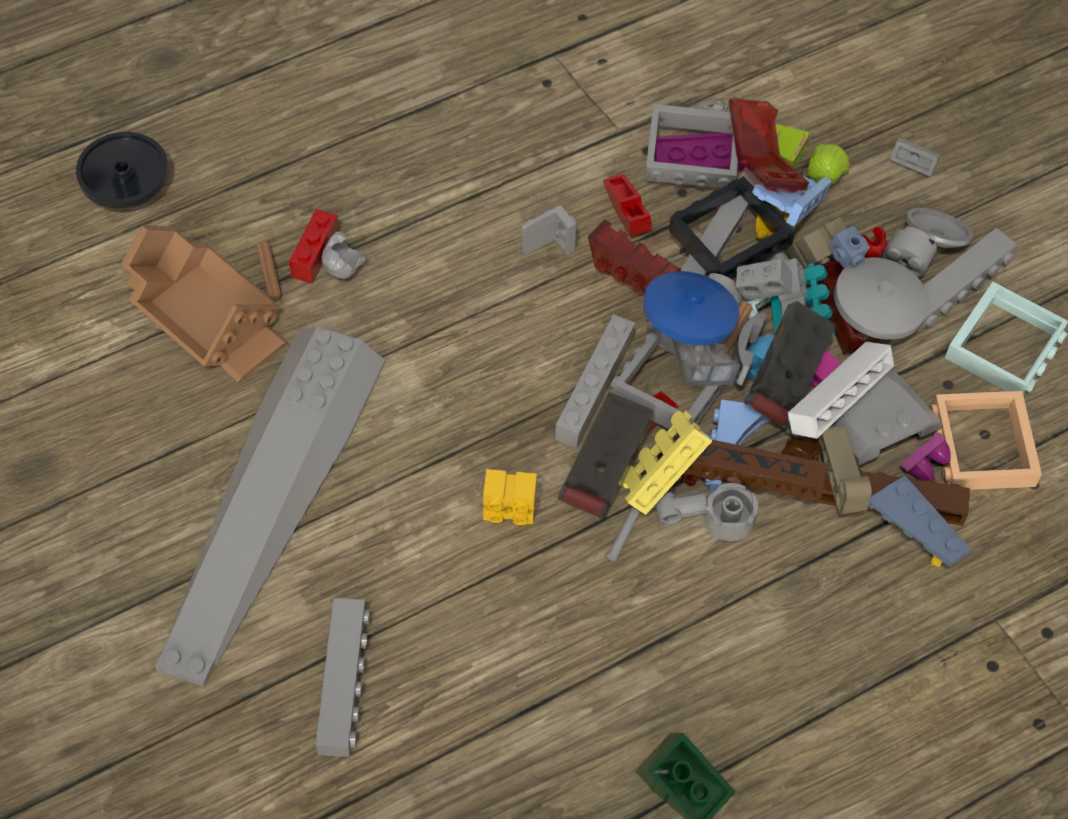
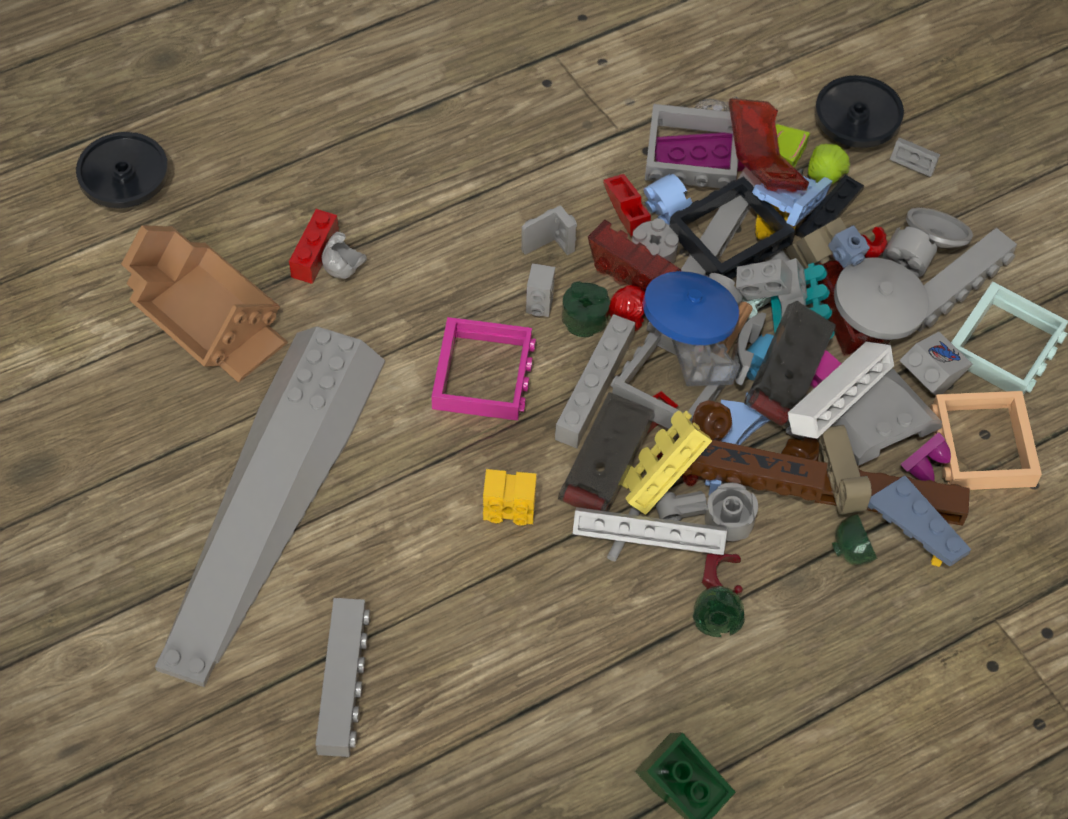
(268, 270): medium nougat axle -> none
(484, 332): none -> dark pink window
(540, 290): none -> light grey brick
(585, 309): none -> clear green brick
(628, 304): none -> red hair
(649, 531): none -> plate
(658, 238): none -> light grey brick
(666, 197): none -> light blue brick
(710, 574): none -> dark red helmet
(713, 419): none -> reddish brown hair
(718, 611): none -> clear green cylinder
(831, 206): none -> black tile
(853, 542): none -> clear green cylinder
(859, 111): none -> black dish
(936, 363): none -> light grey slope

